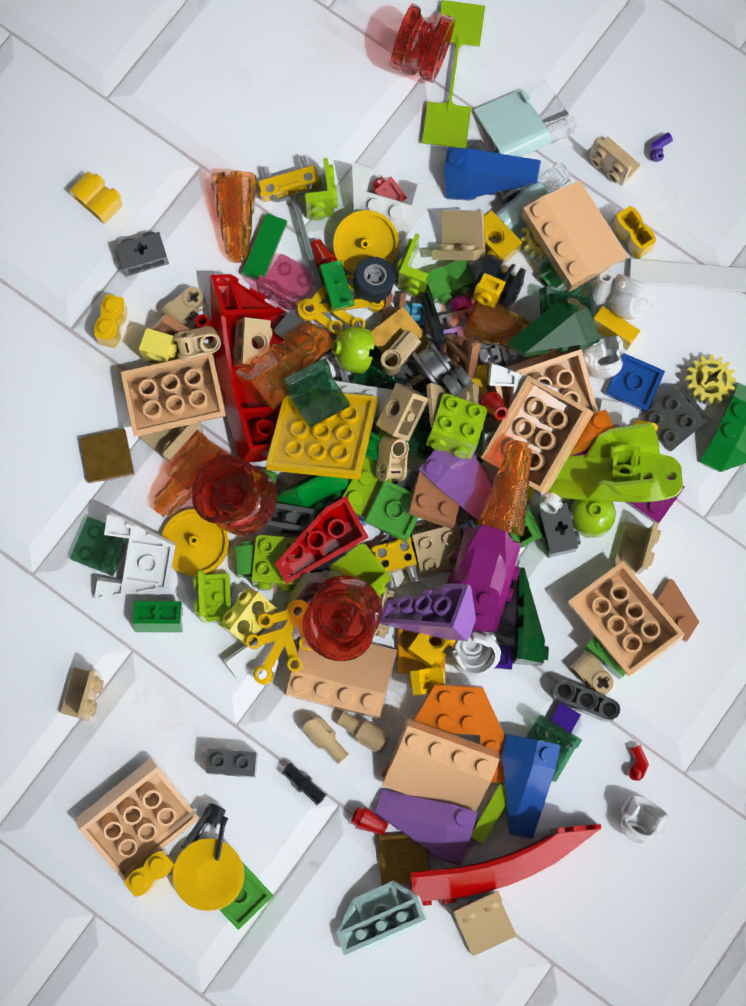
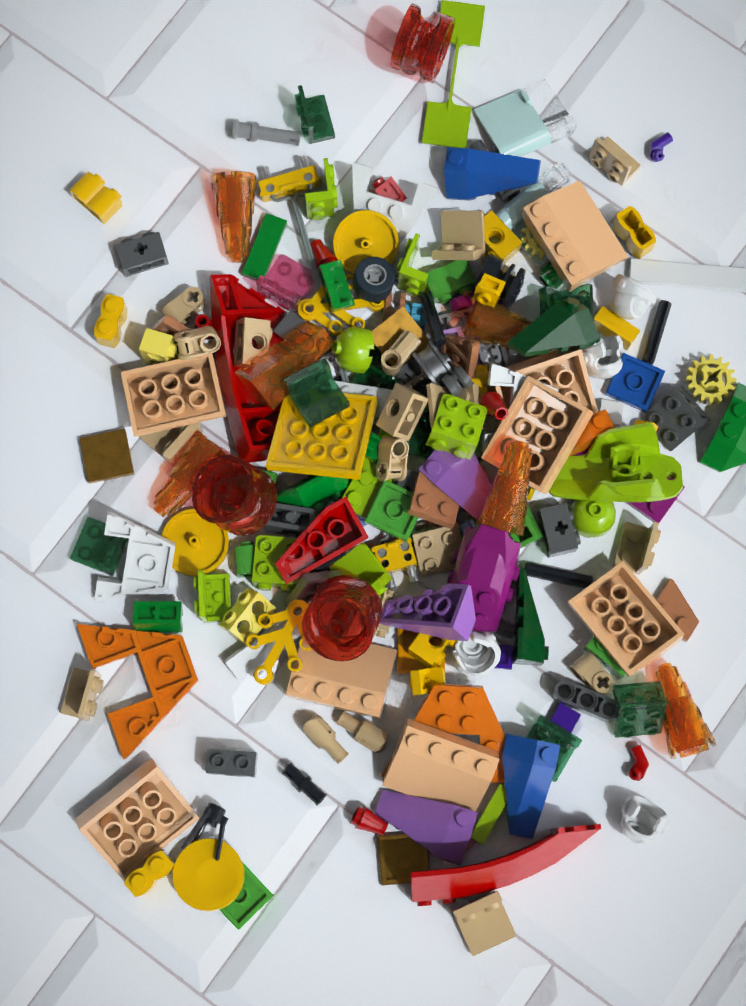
(165, 667): none -> orange wing
(254, 131): none -> light grey pin
(314, 117): none -> clear green bracket
(380, 917): light aqua wedge -> none
(550, 503): white plate -> none
(558, 575): none -> black axle
(603, 288): white cone -> none
(639, 709): none -> clear green bracket
(656, 332): none -> black axle
(683, 720): none -> clear orange cone

